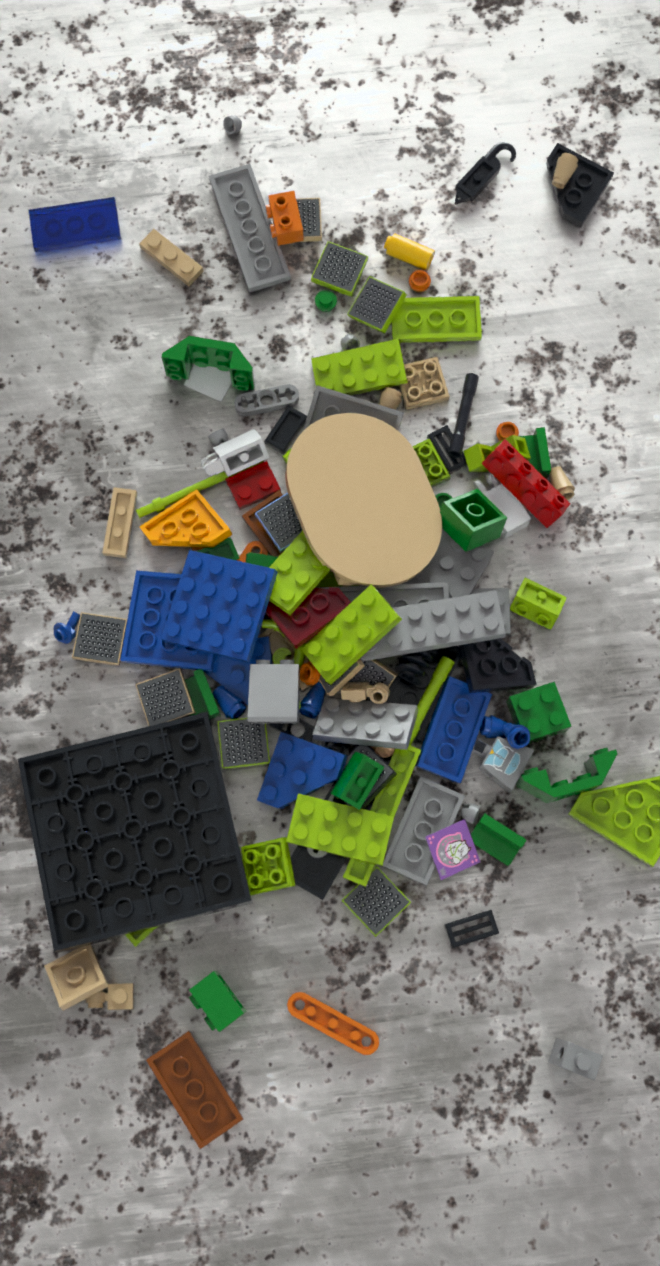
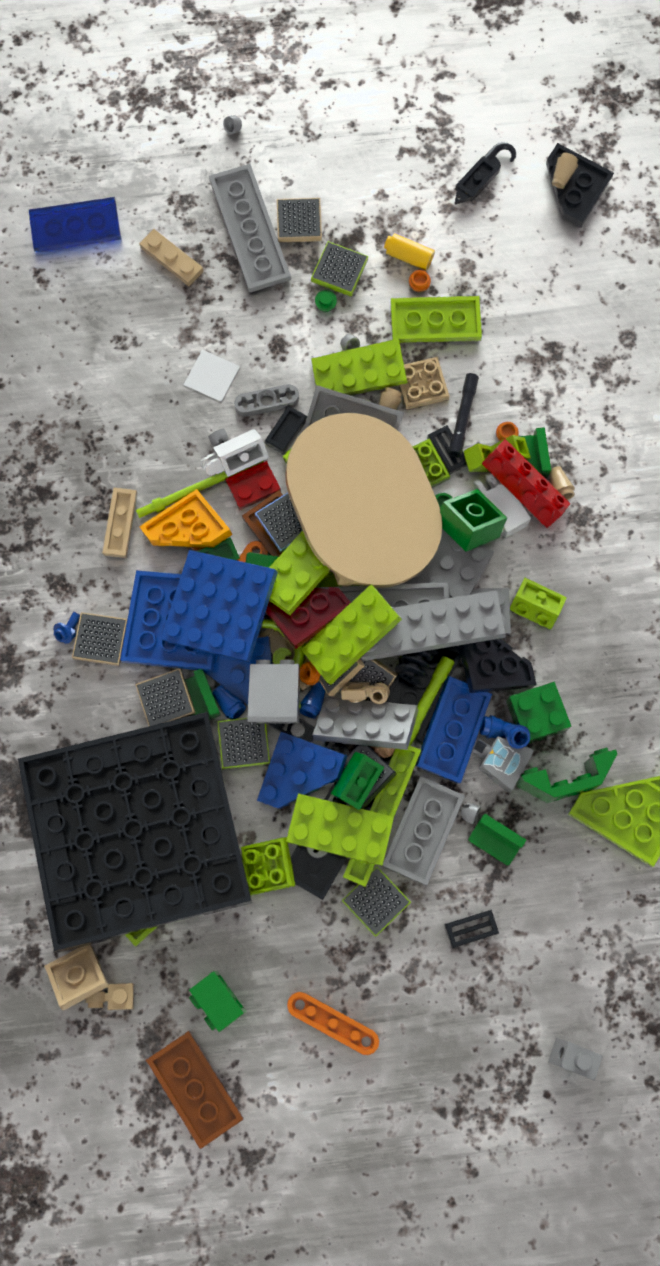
(211, 353): green slope -> none
(285, 218): orange brick -> none
(377, 304): tile -> none
(452, 849): sticker -> none

